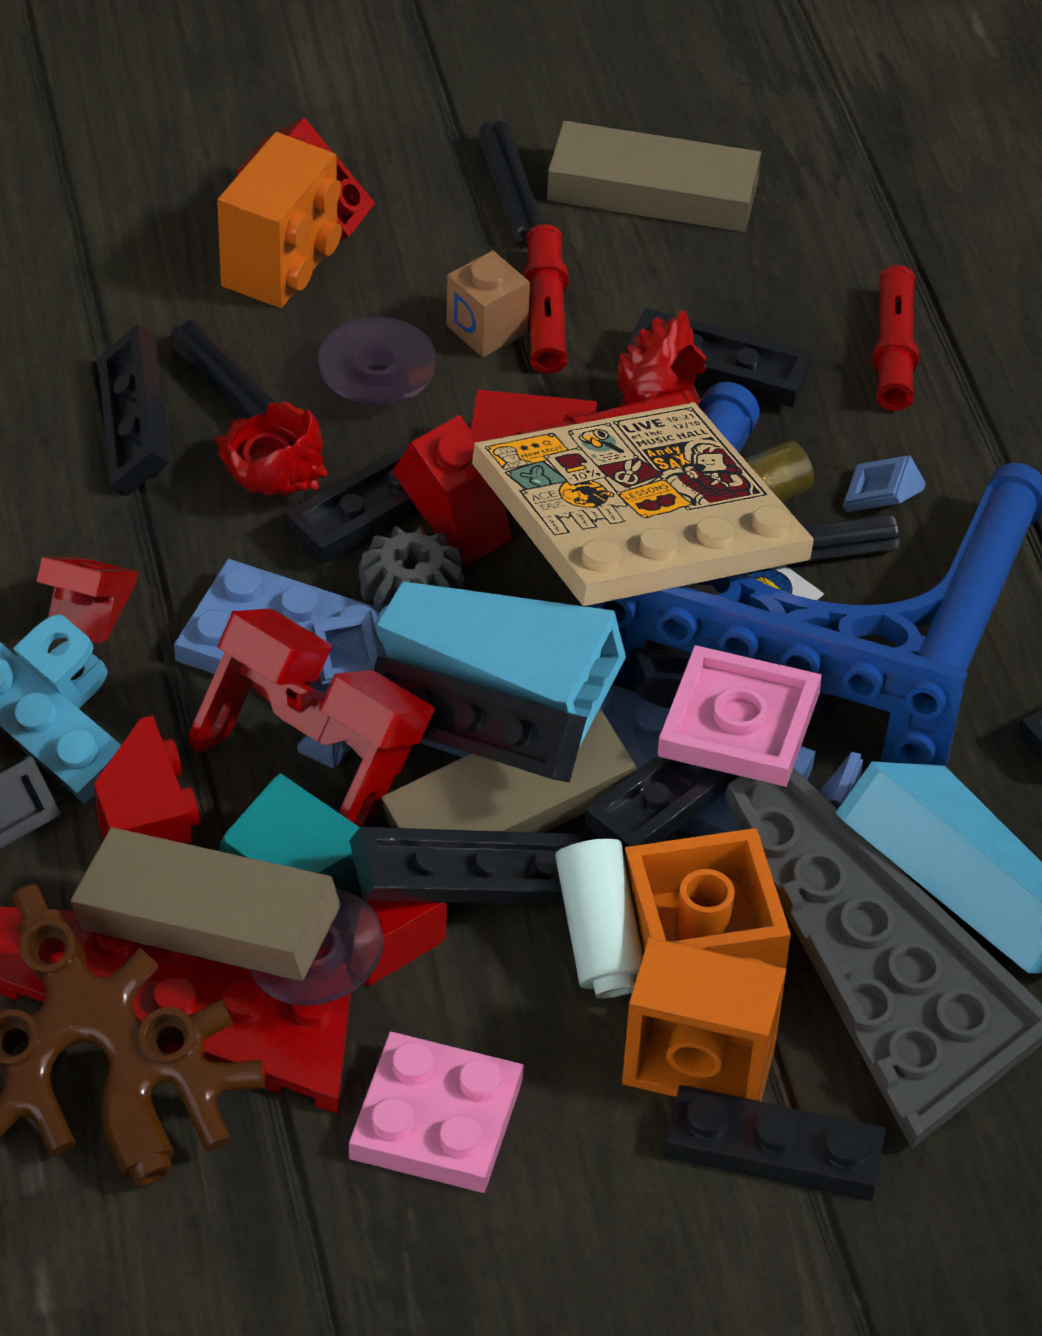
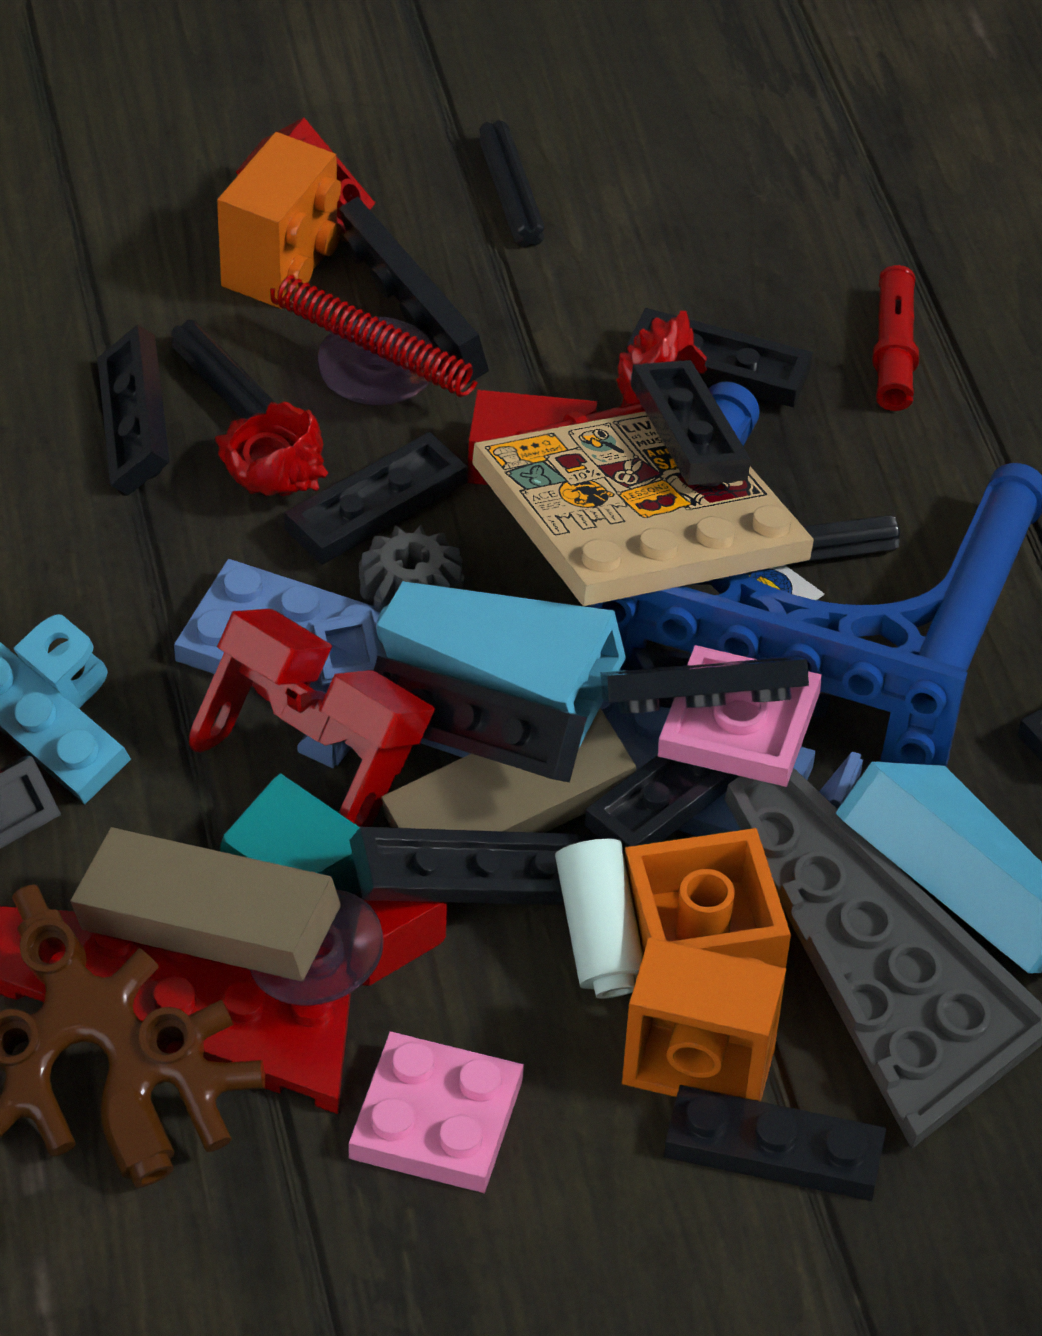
(87, 592): red slope -> none
(142, 791): red slope -> none
(370, 339): none -> red piece
(400, 276): none -> black plate
(452, 492): red slope -> none
(487, 303): medium nougat brick -> none
(546, 298): red pin -> none
(653, 176): dark tan piece -> none
(690, 423): none -> black plate
(704, 683): none -> black plate
(784, 469): clear yellow beam -> none
(883, 483): medium blue slope -> none

